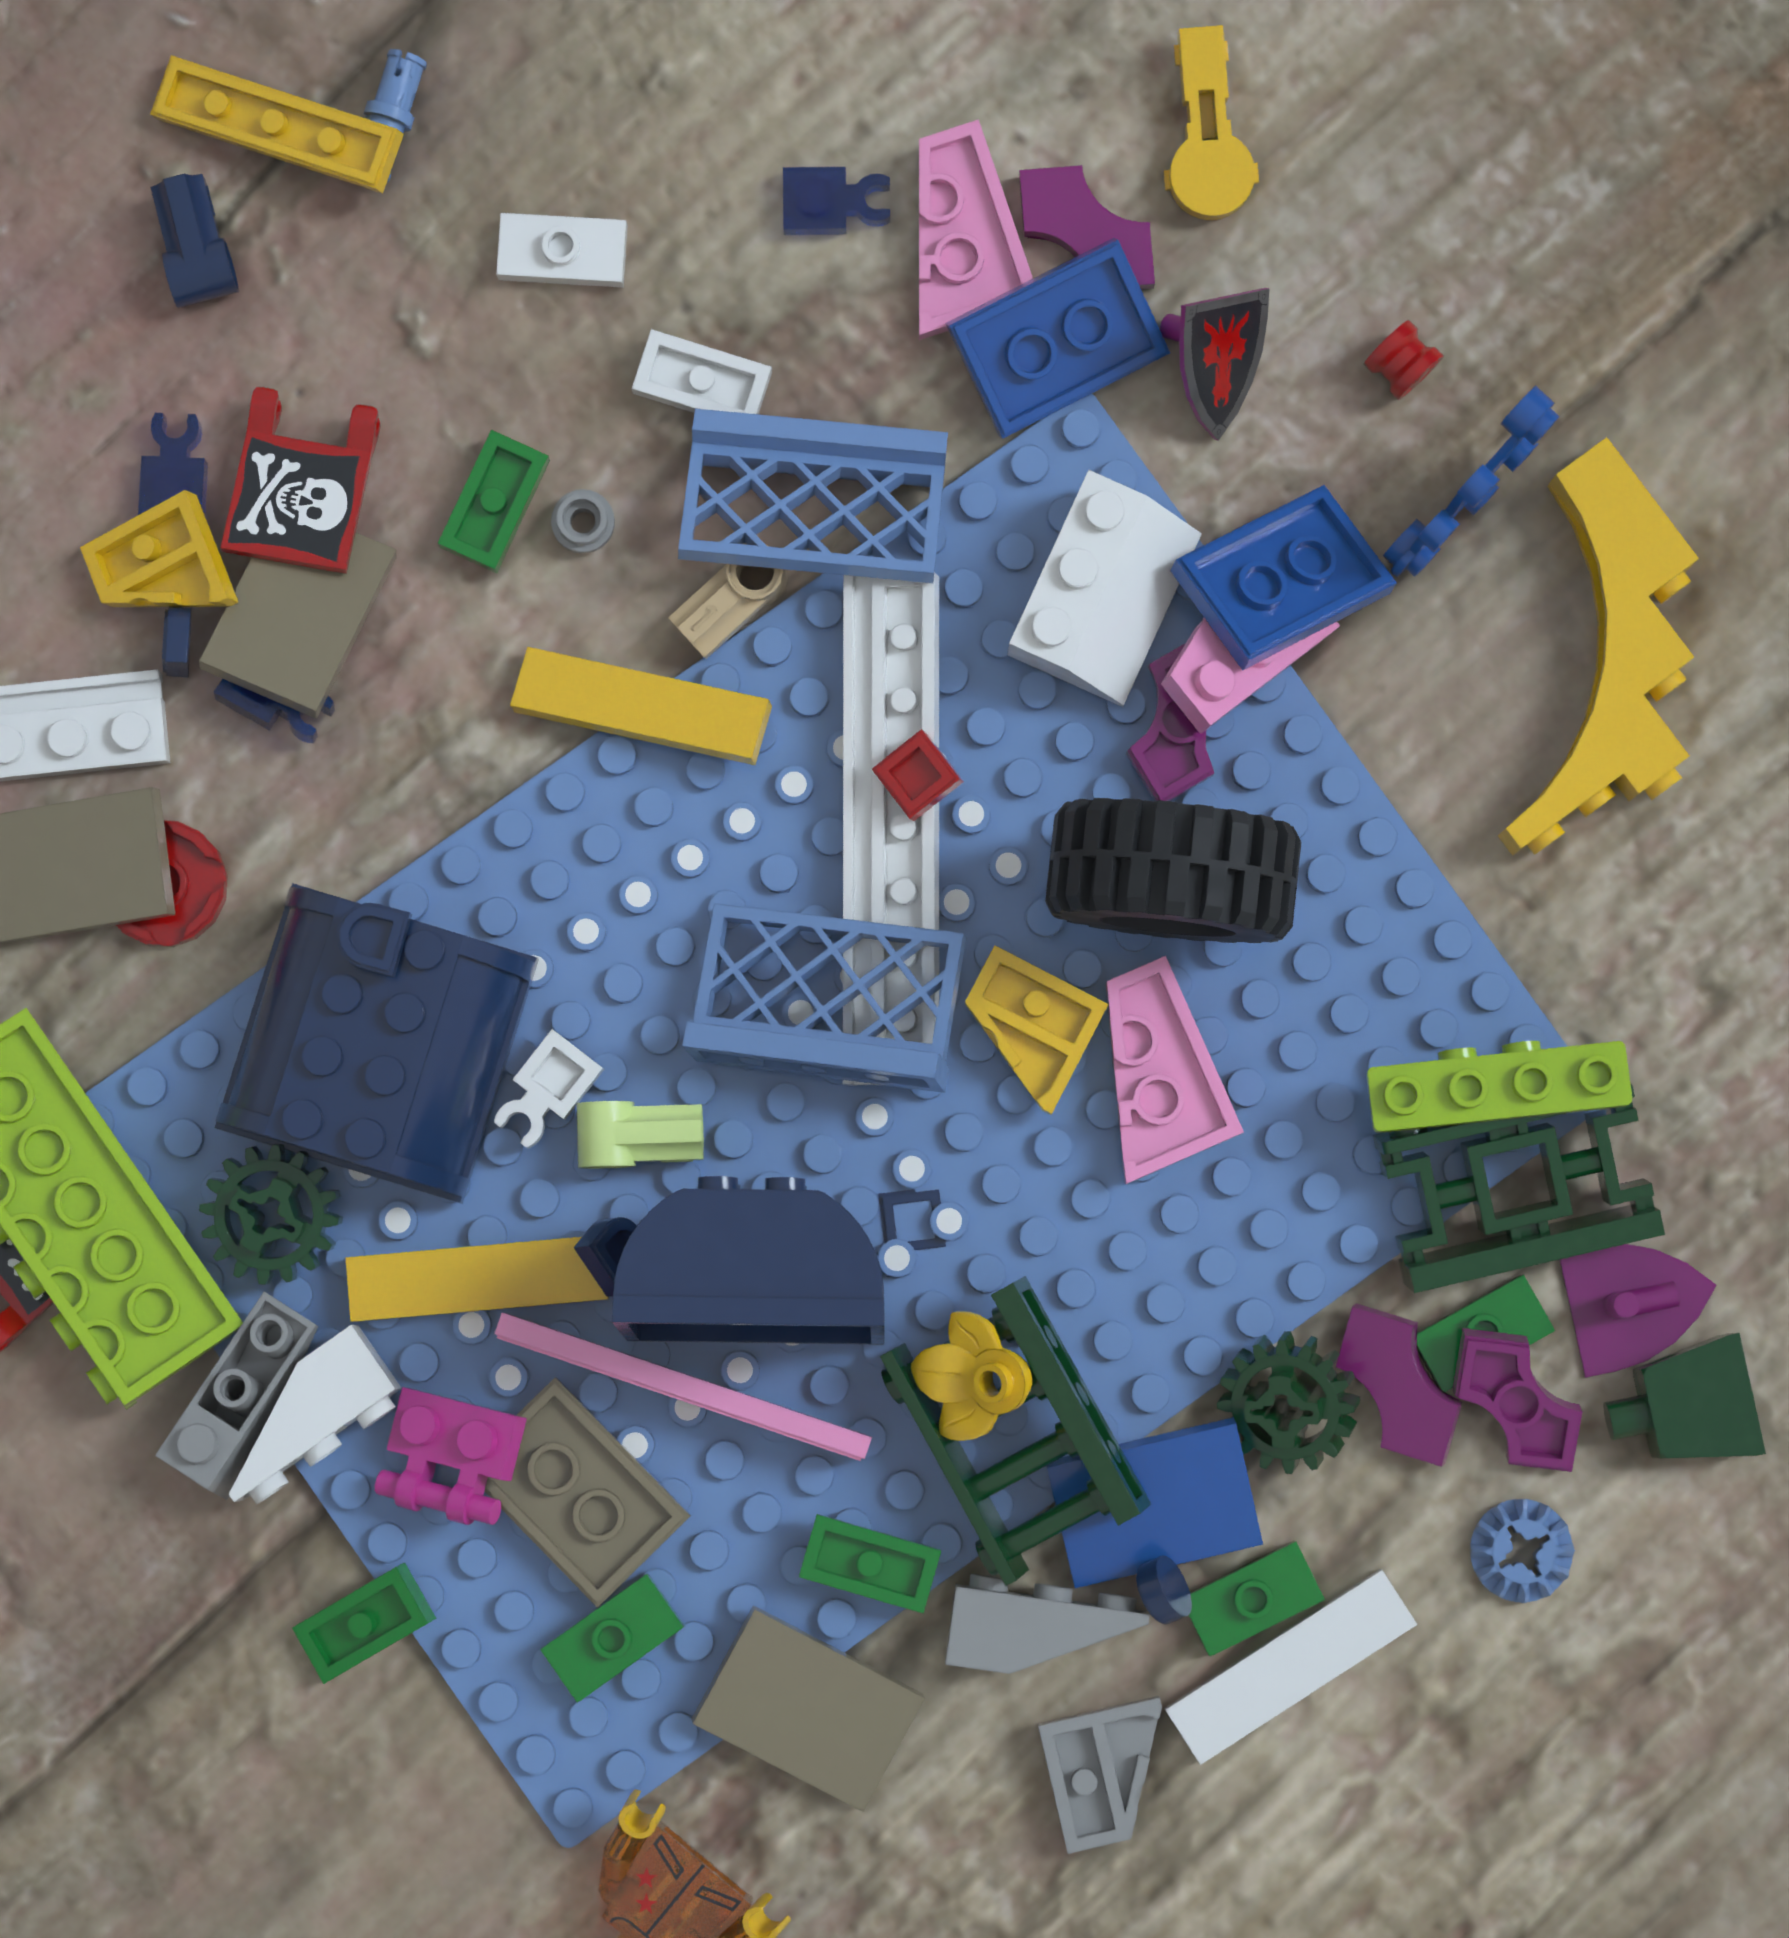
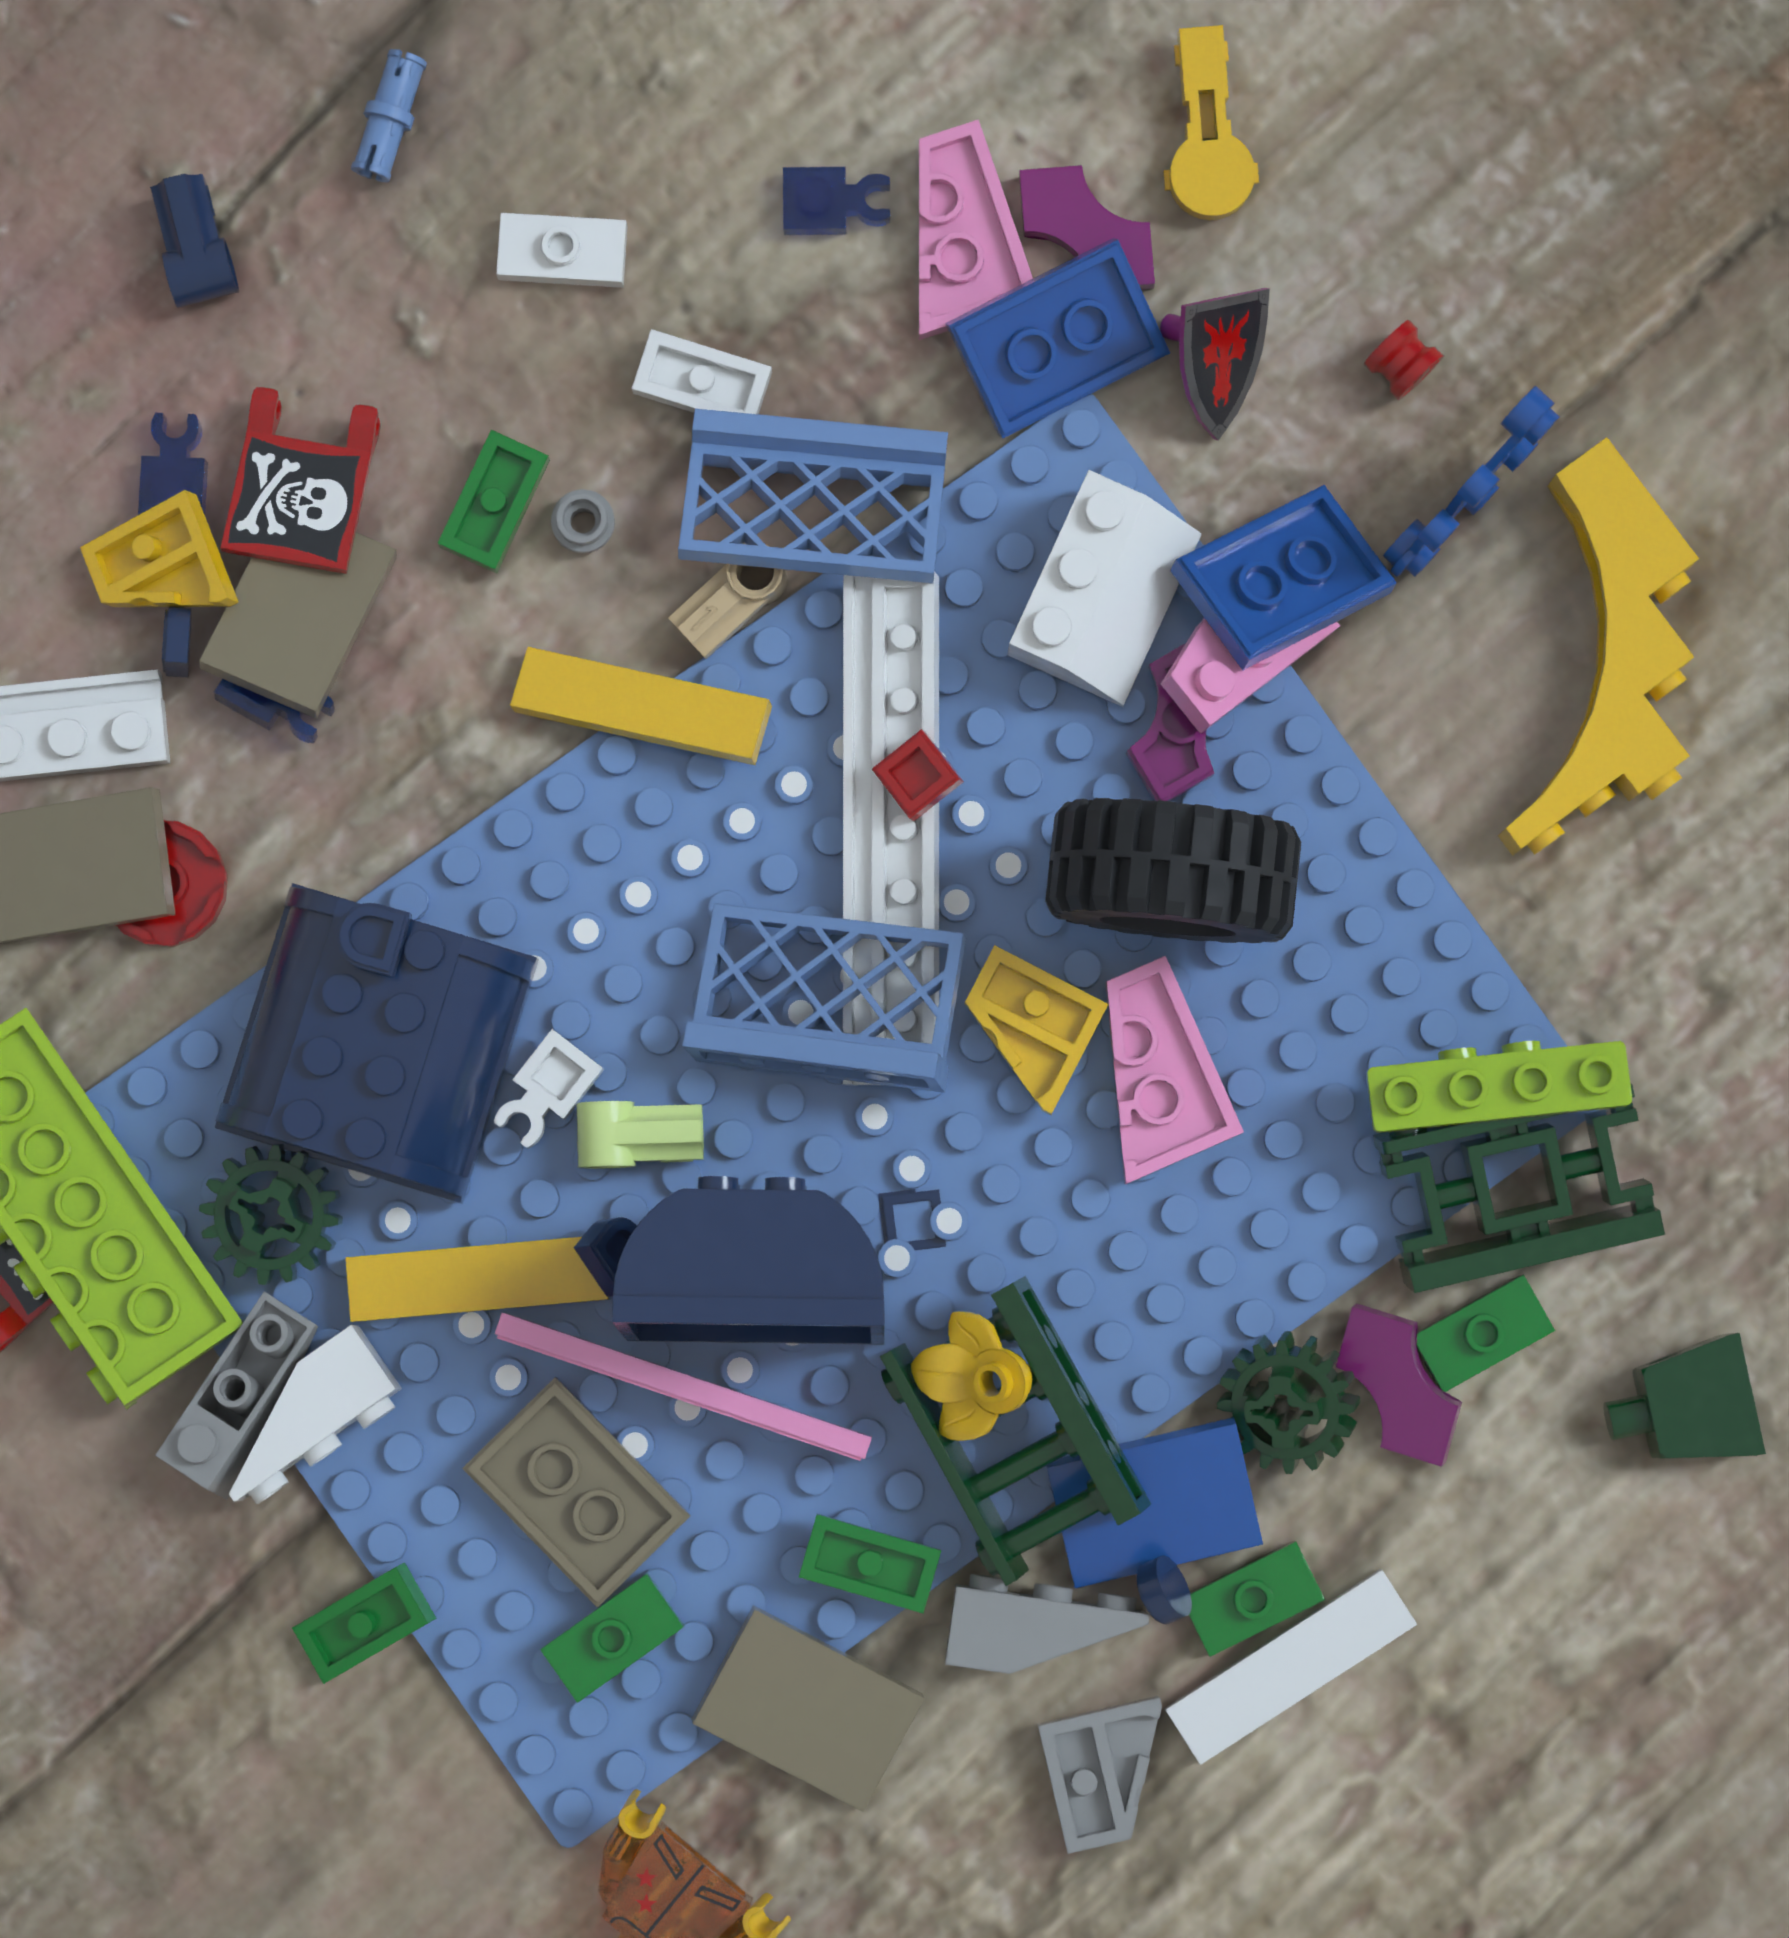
(277, 124): yellow tile -> none
(458, 1436): dark pink plate -> none
(1492, 1542): medium blue gear -> none
(1498, 1376): magenta tile -> none
(1630, 1304): magenta shield -> none

